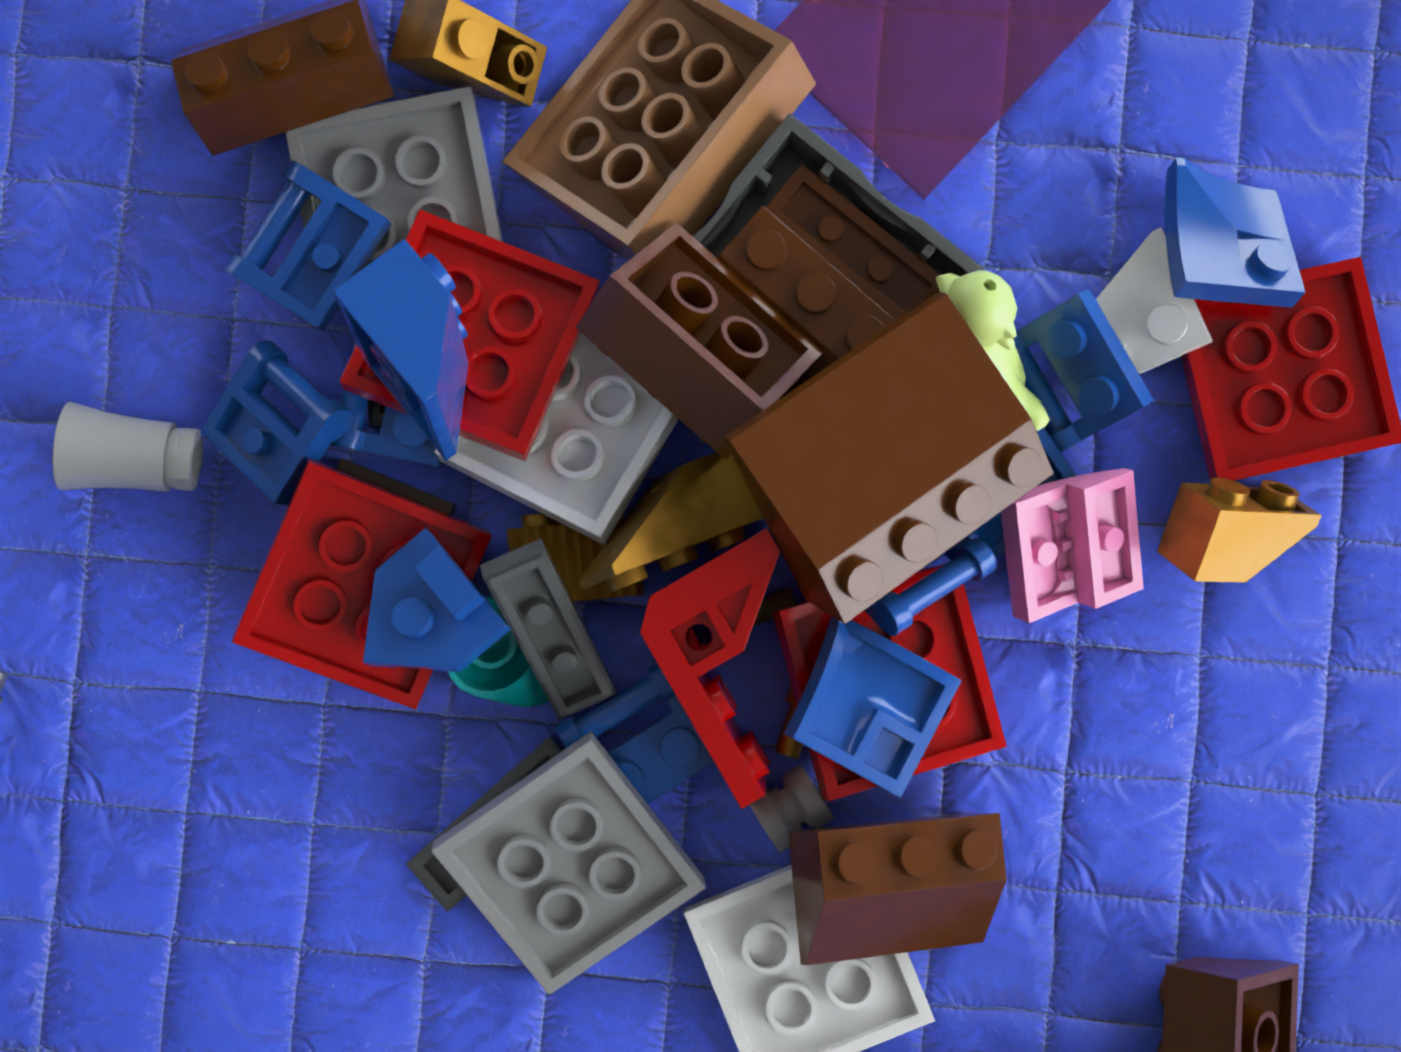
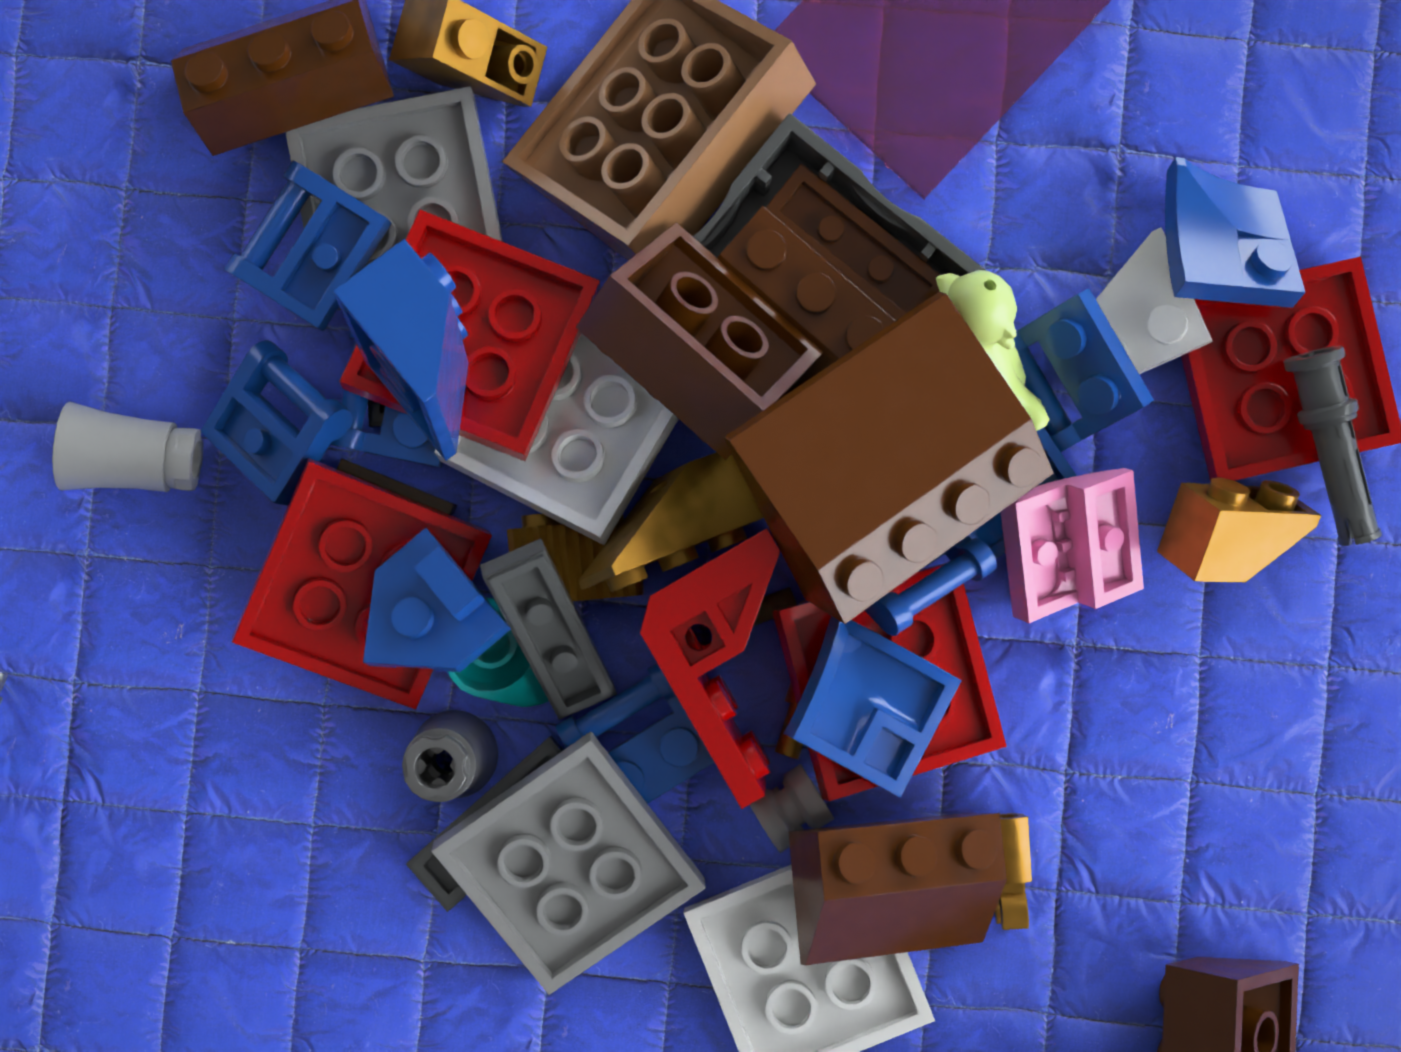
(468, 743): none -> flat silver plant
(1012, 905): none -> pearl gold bar
(1329, 417): none -> dark grey pin

